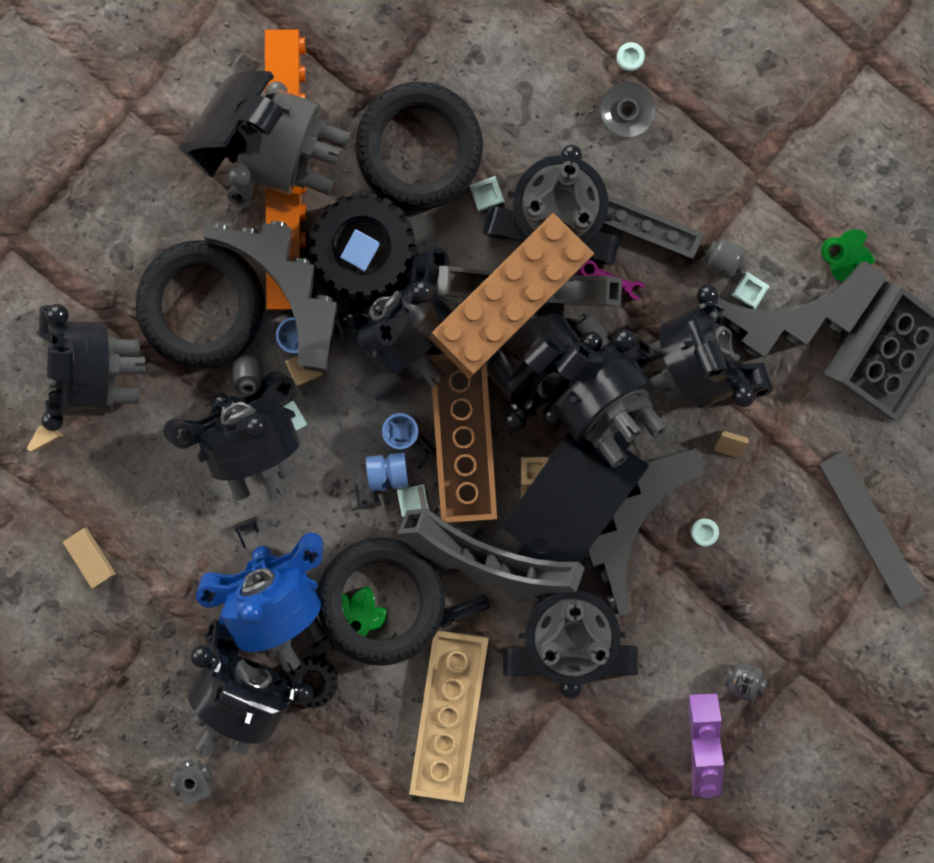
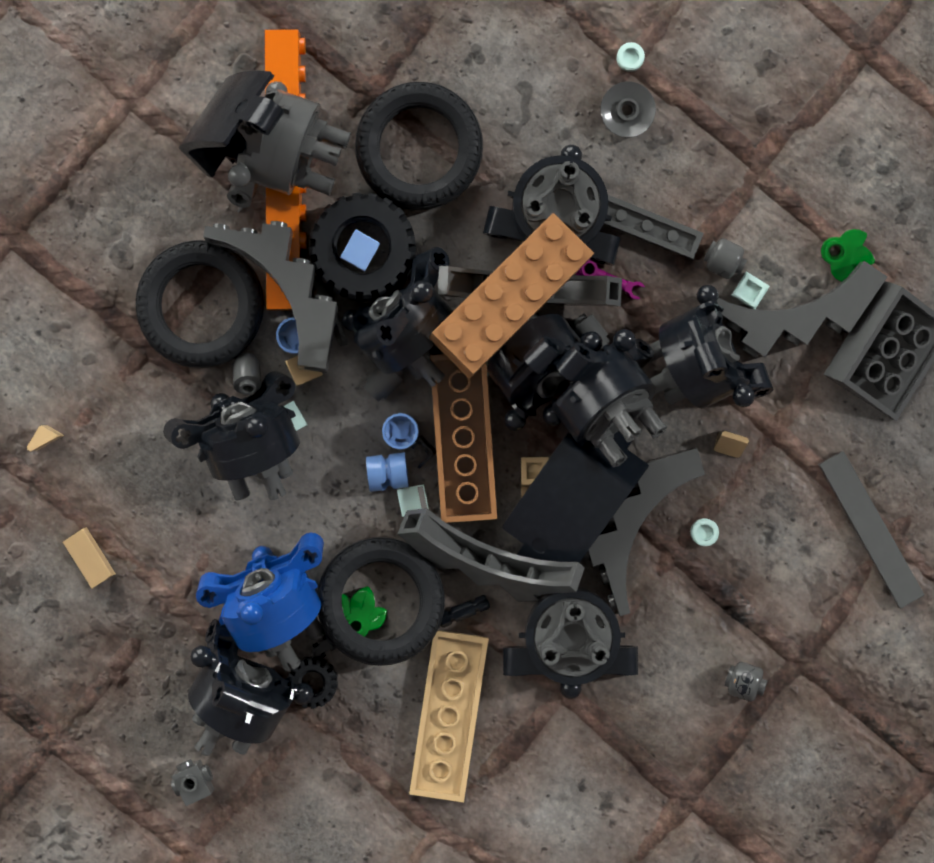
(84, 367): black piece -> none
(252, 521): black piece -> none
(365, 505): black piece -> none
(486, 194): light aqua tile -> none
(706, 745): medium lavender arch -> none

